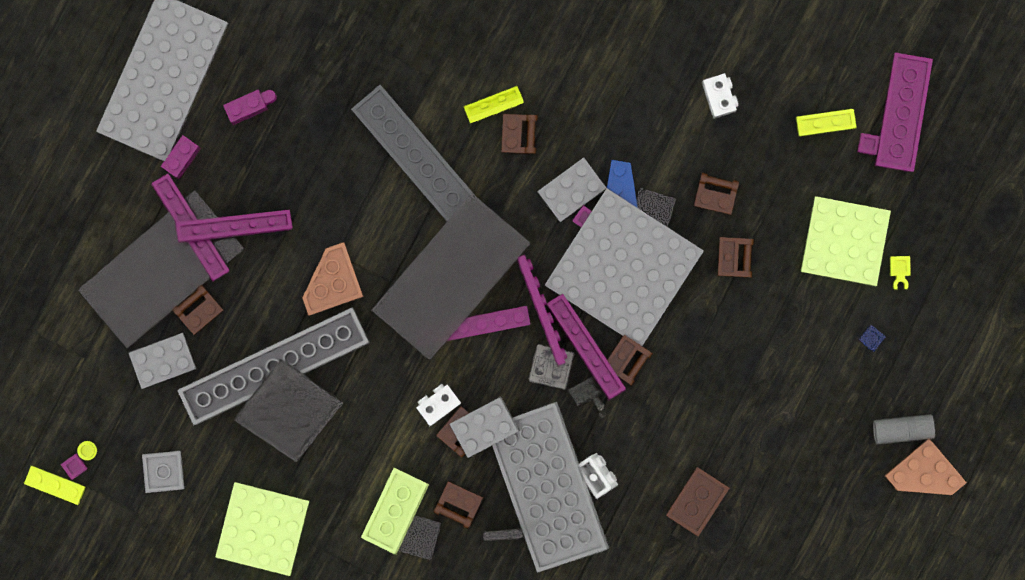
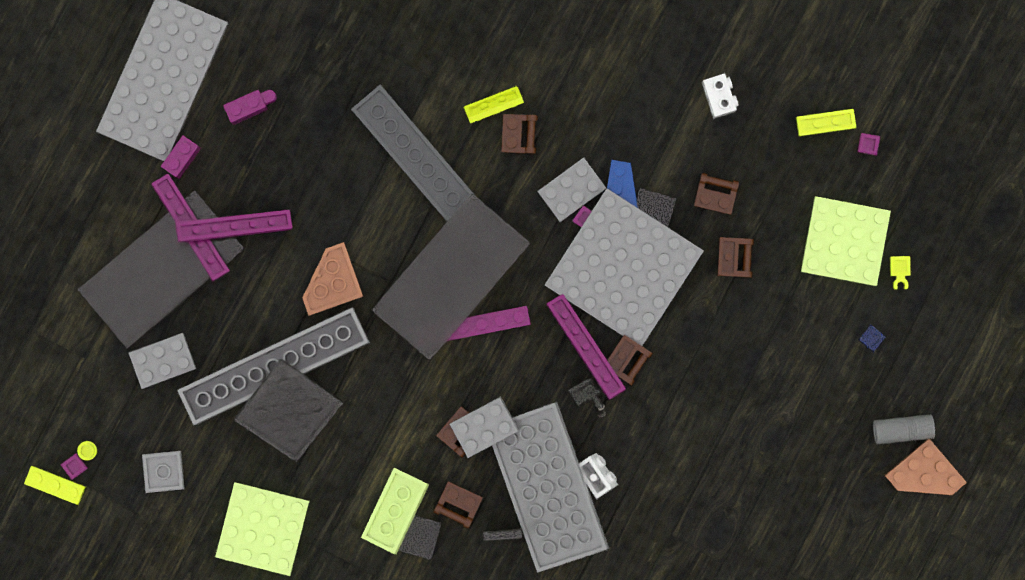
(202, 314): reddish brown plate -> none
(438, 404): white brick -> none
(545, 318): magenta plate -> none
(545, 370): clear smoke tile -> none
(697, 501): reddish brown plate -> none
(903, 112): magenta plate -> none

